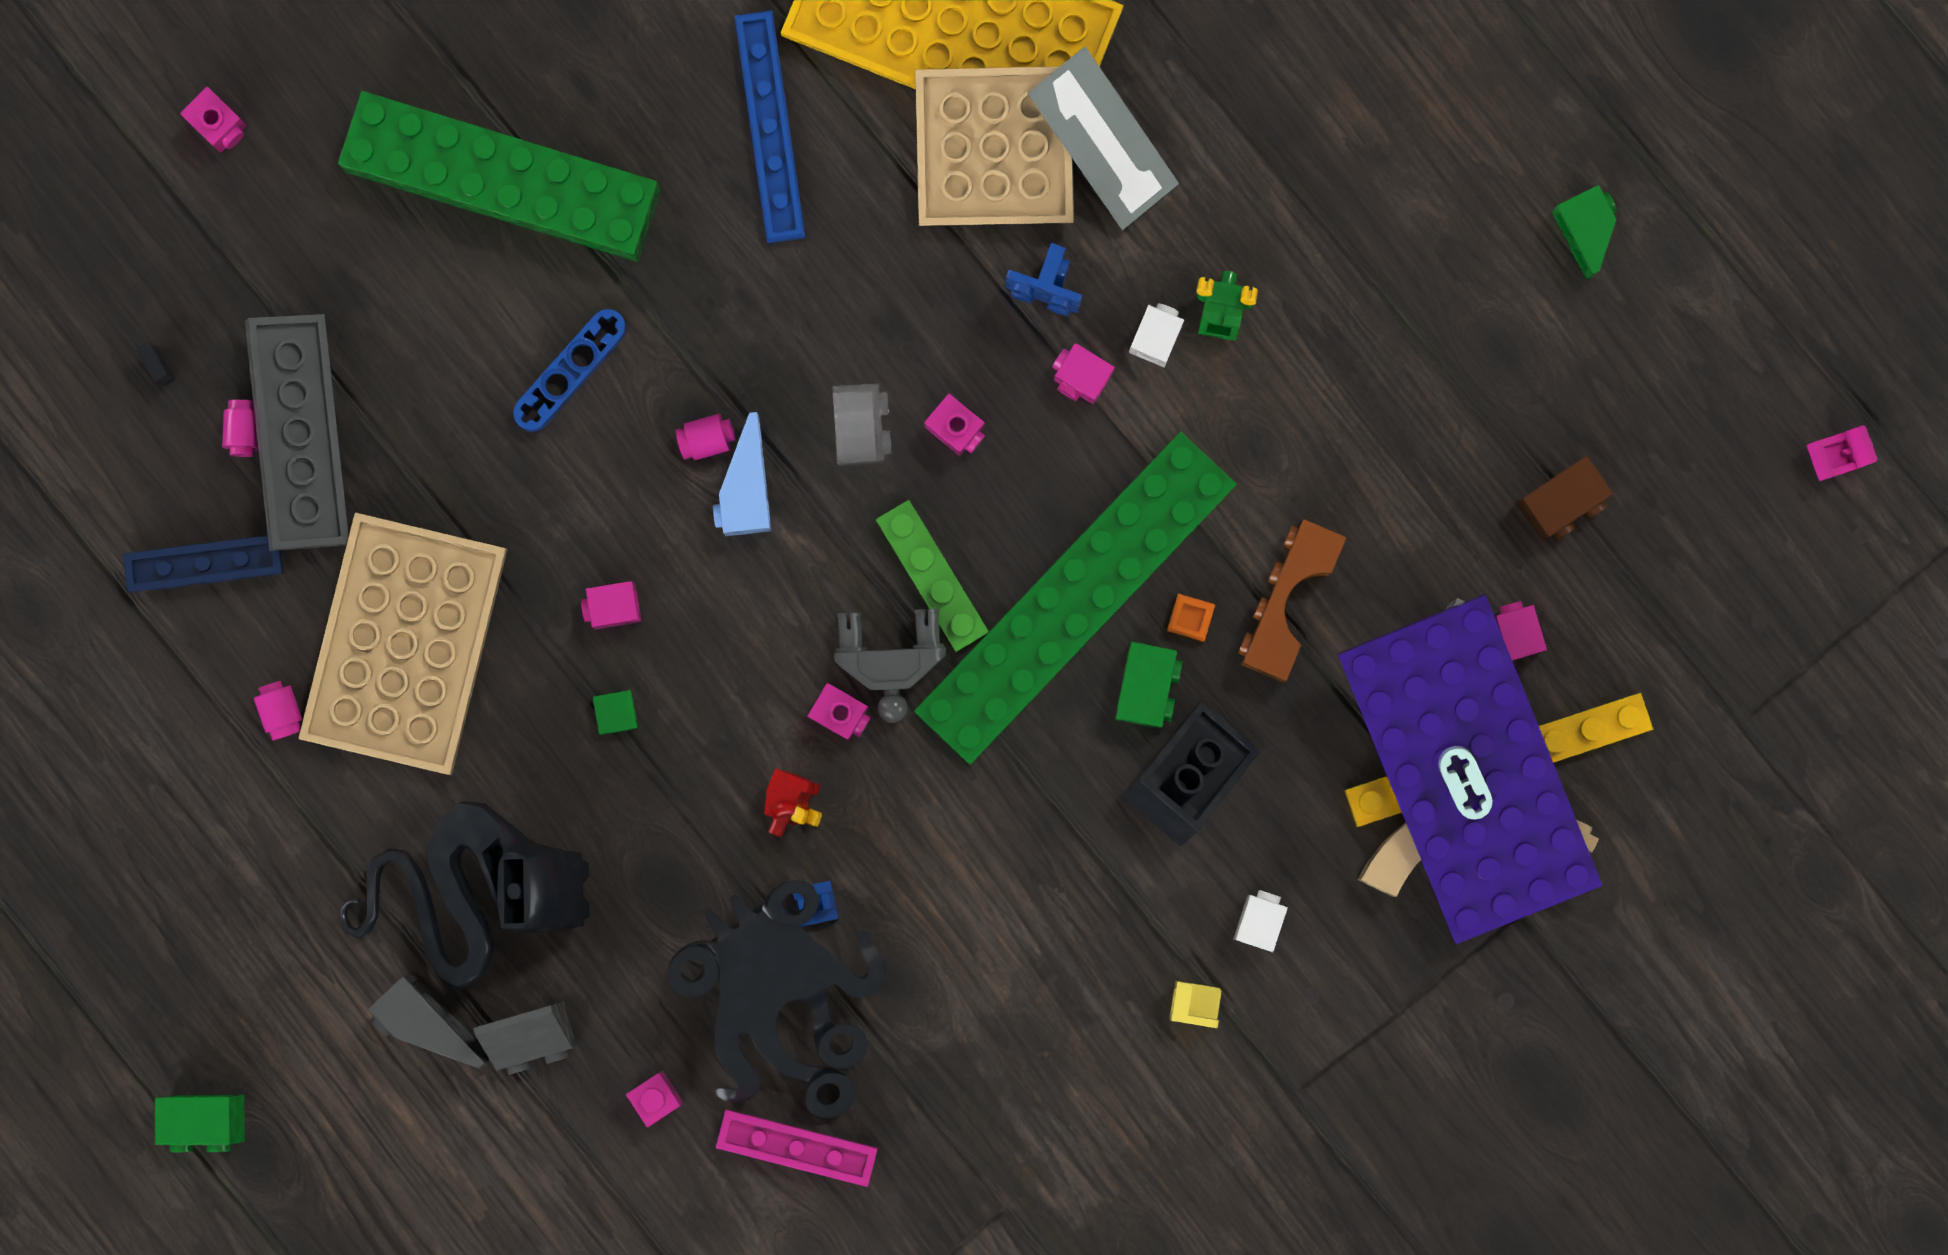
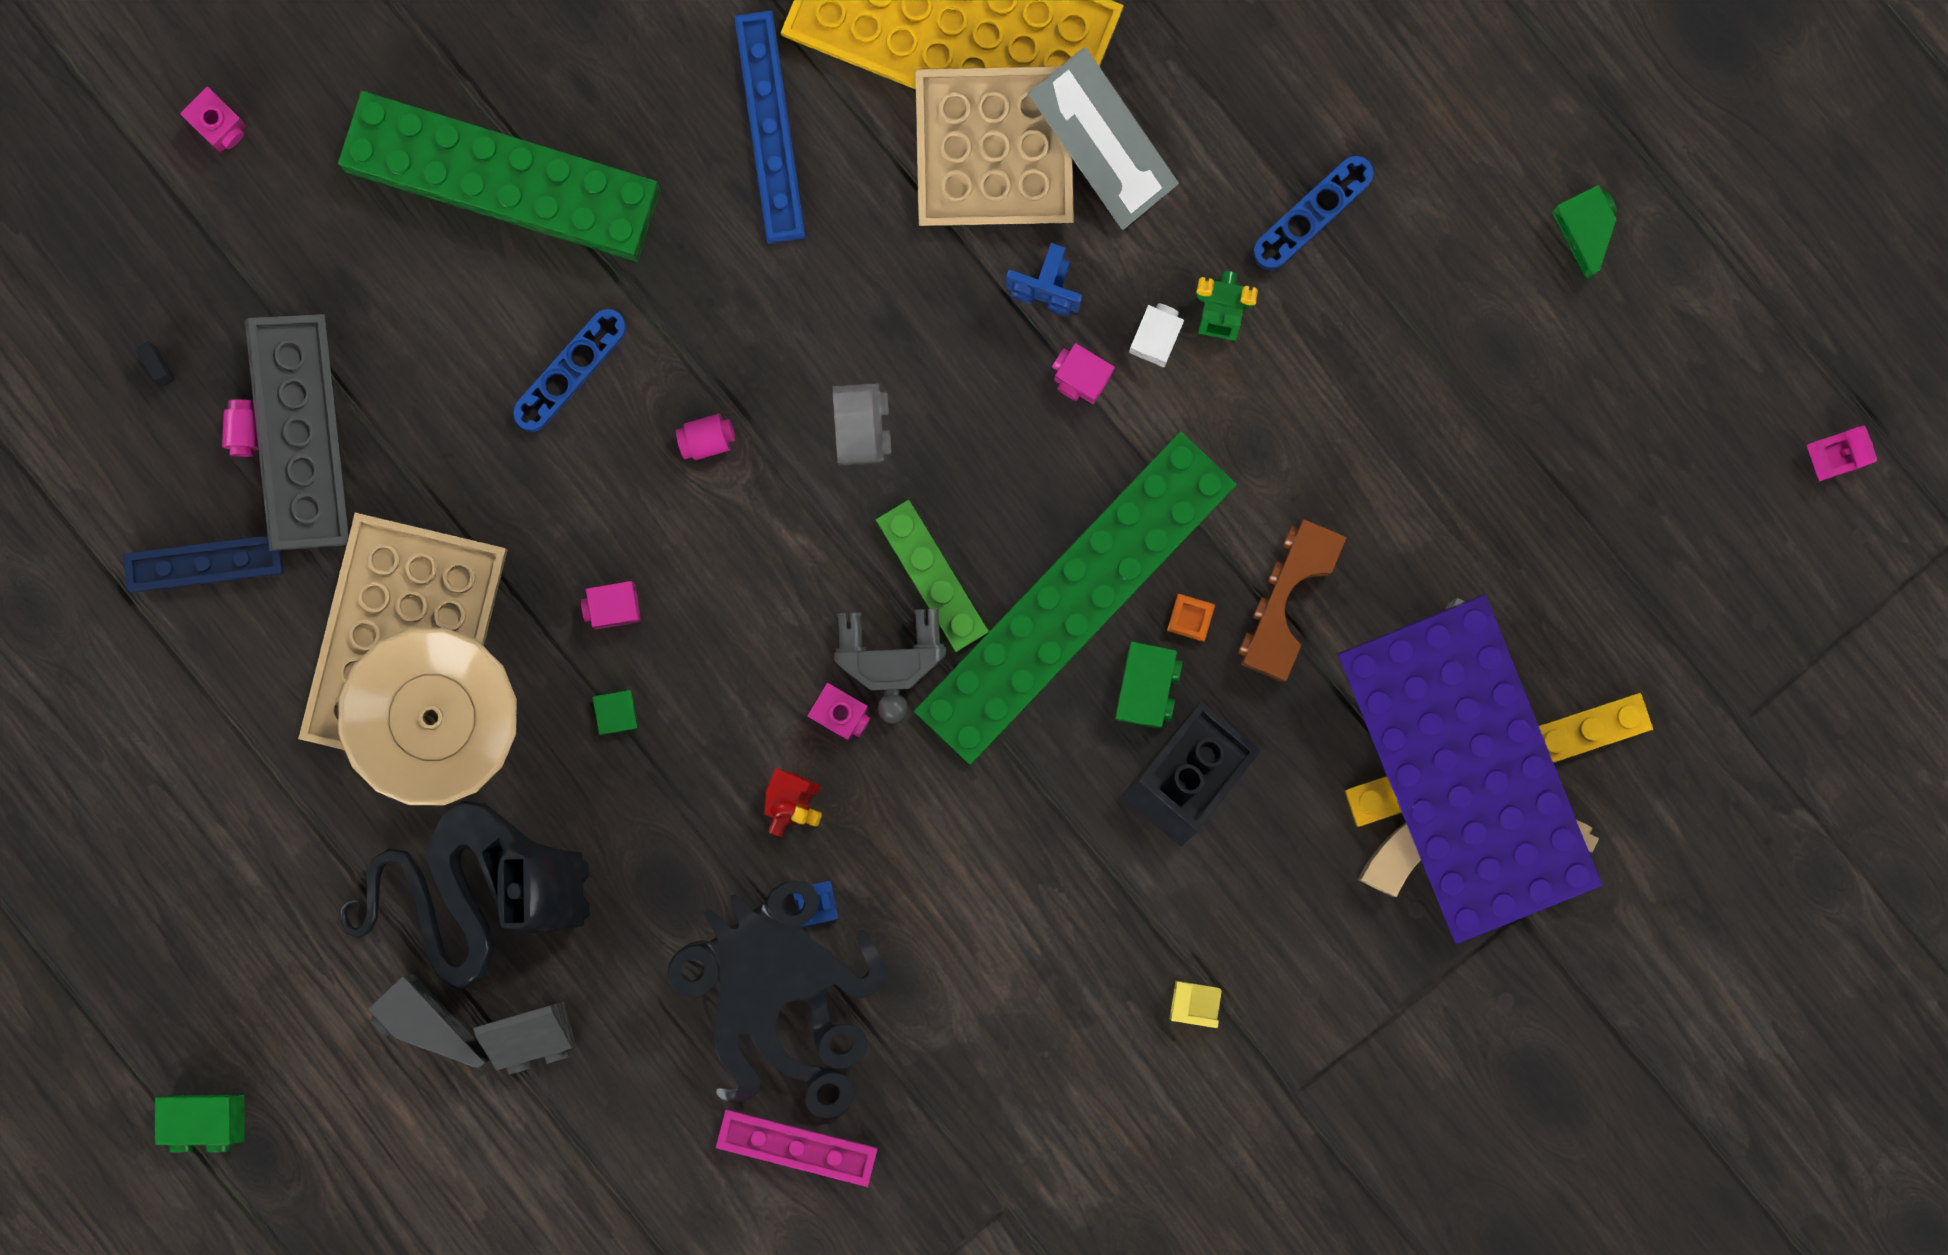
(278, 710): dark pink brick -> none
(386, 712): none -> tan dish
(654, 1098): dark pink brick -> none
(744, 489): light blue slope -> none
(956, 426): dark pink brick -> none
(1261, 921): white brick -> none
(1313, 213): none -> blue beam
(1473, 778): light aqua beam -> none
(1520, 630): dark pink brick -> none
(1566, 498): reddish brown brick -> none

